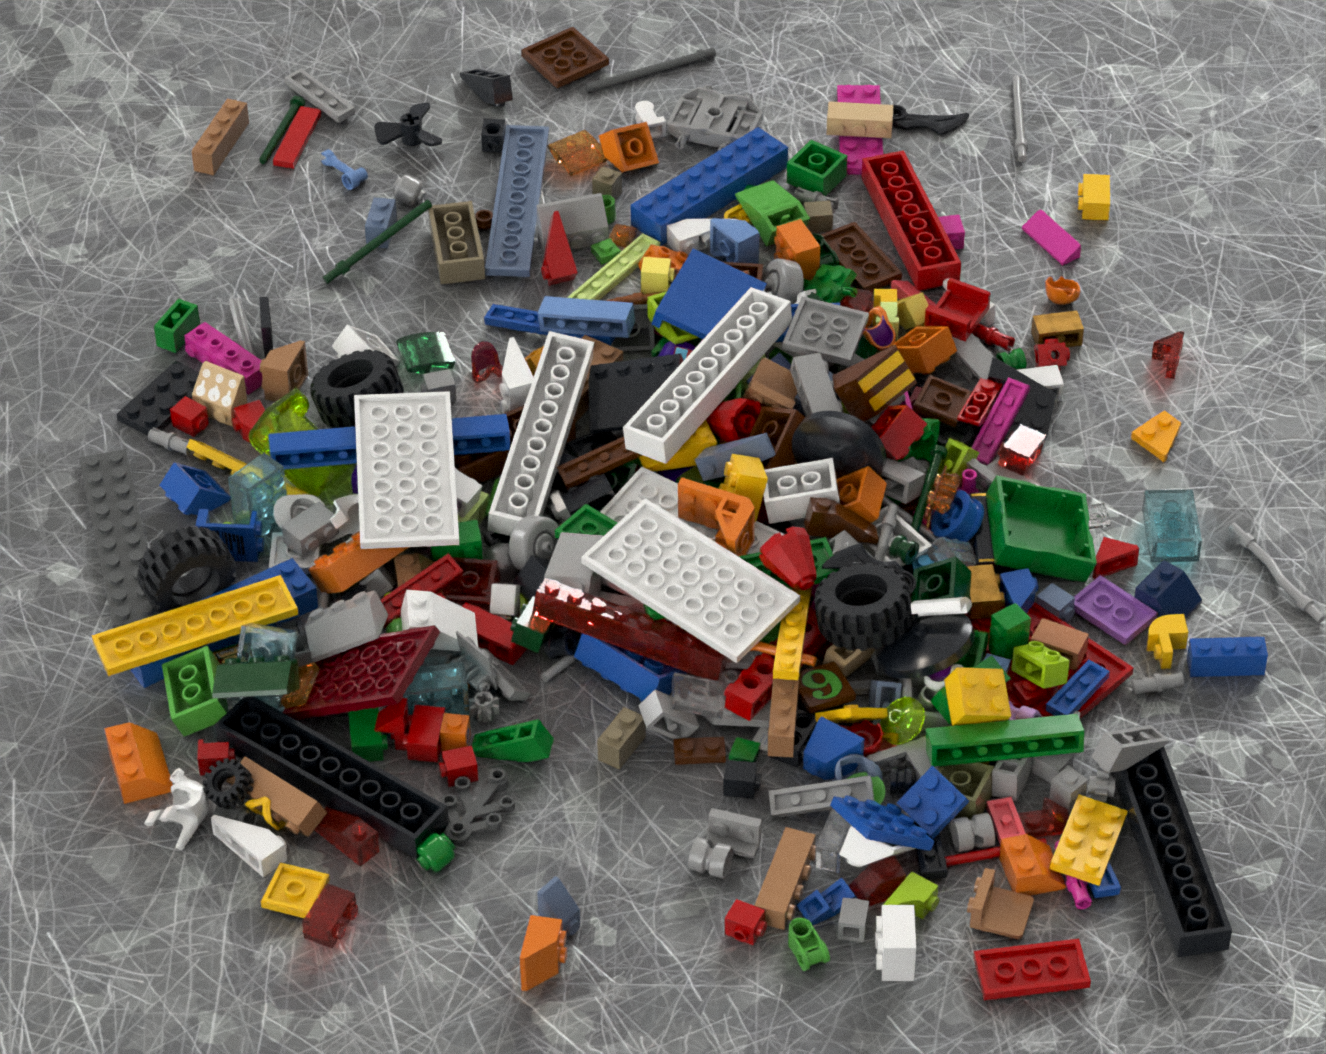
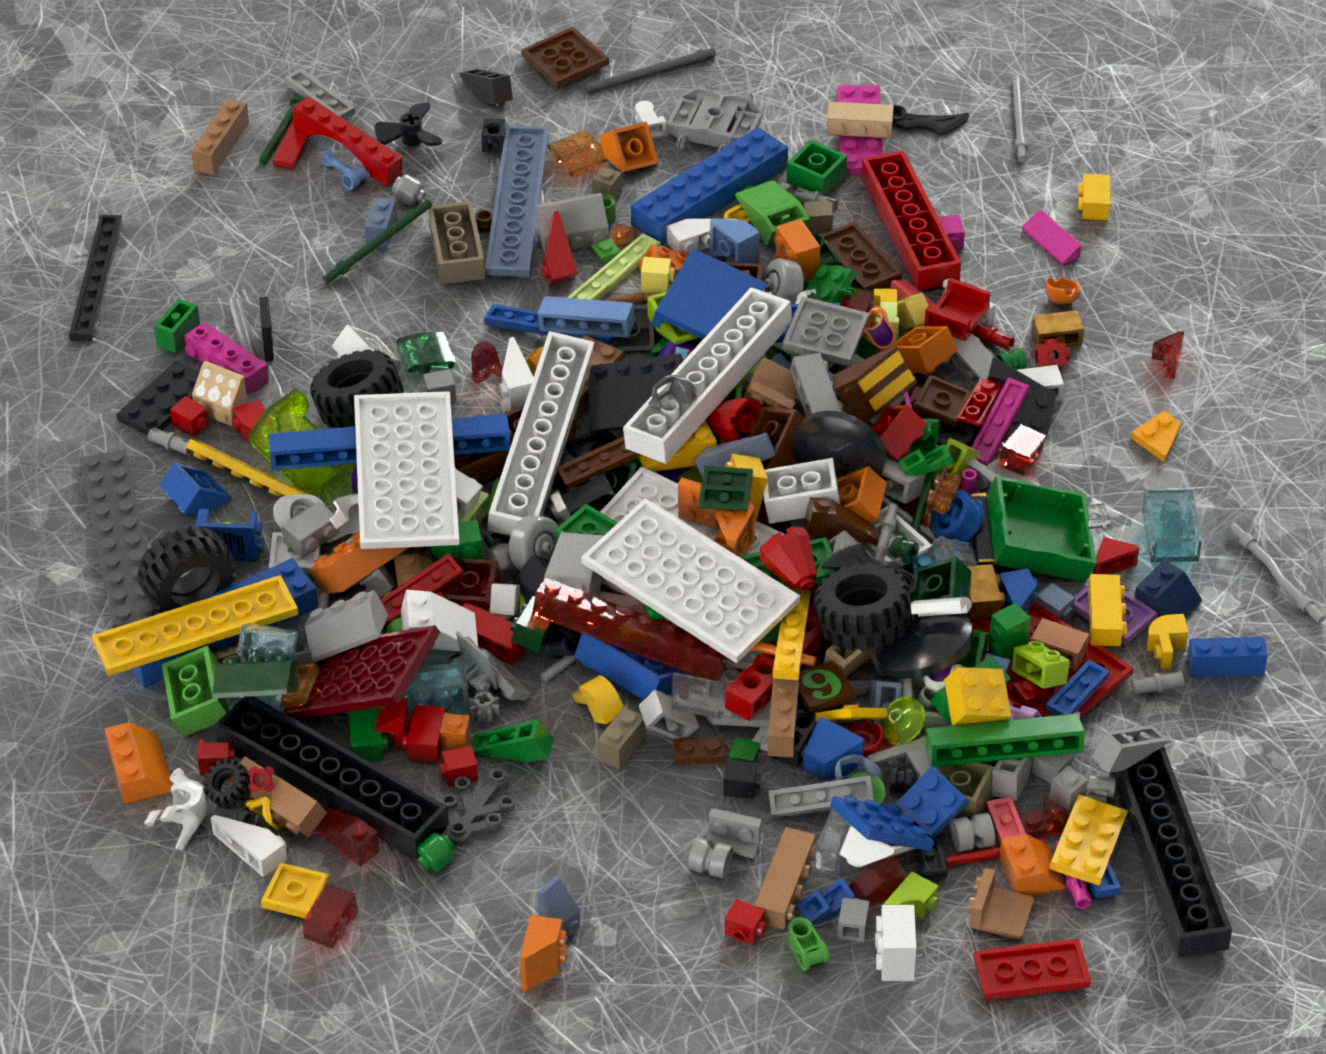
(95, 278): none -> black tile
(256, 773): none -> red plate
(257, 489): clear light blue brick -> none
(284, 370): medium nougat slope -> none
(377, 158): none -> red arch
(600, 698): none -> yellow brick
(680, 388): none -> dark grey piece
(726, 488): none -> dark green slope
(918, 464): none -> green slope
(1106, 610): none -> yellow brick

